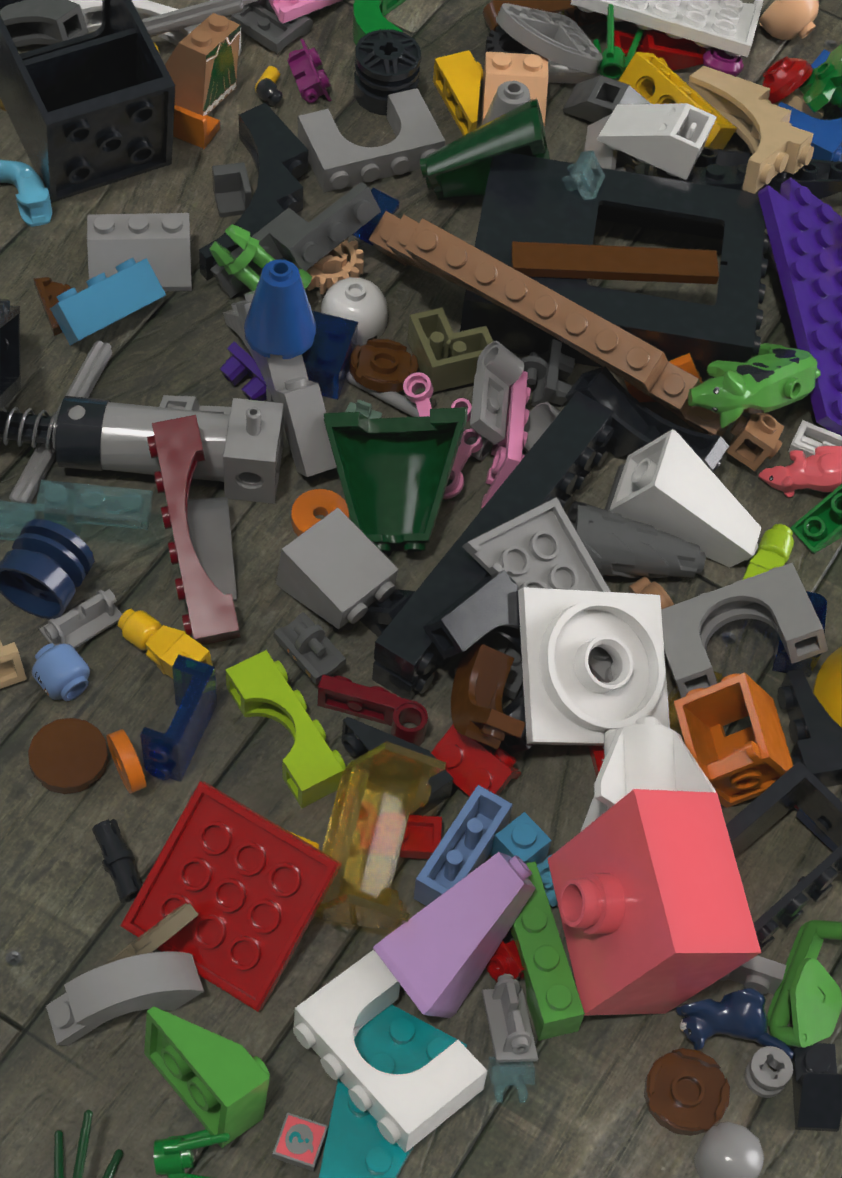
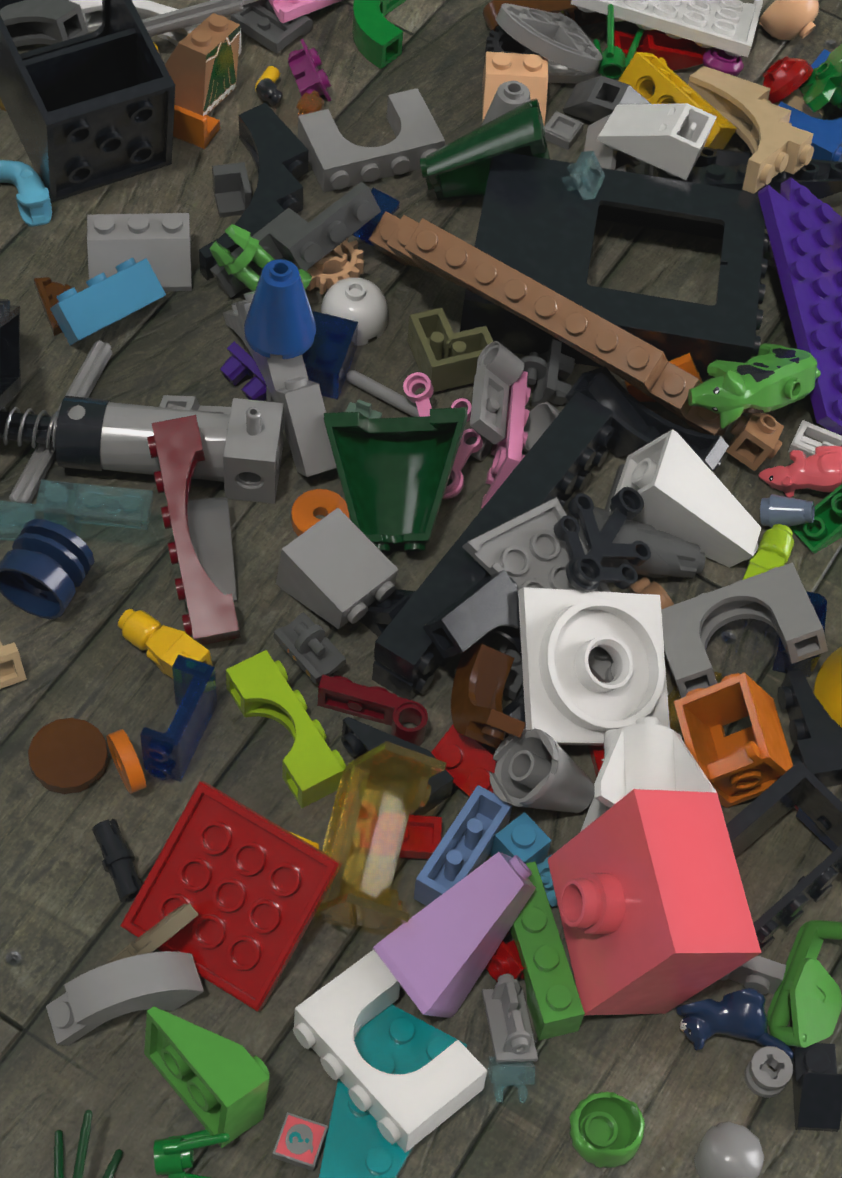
(61, 671): medium blue head -> none
(83, 620): light grey hinge -> none
(310, 103): none -> clear orange plate
(382, 365): reddish brown tile -> none
(385, 65): black wheel -> none
(458, 83): yellow slope -> none
(539, 775): none -> light grey cone
(562, 130): none -> light grey tile
(585, 570): none -> black plant
(606, 1129): none -> bright green hair
(615, 262): reddish brown tile -> none
(686, 1092): reddish brown tile -> none
(786, 511): none -> sand blue cone

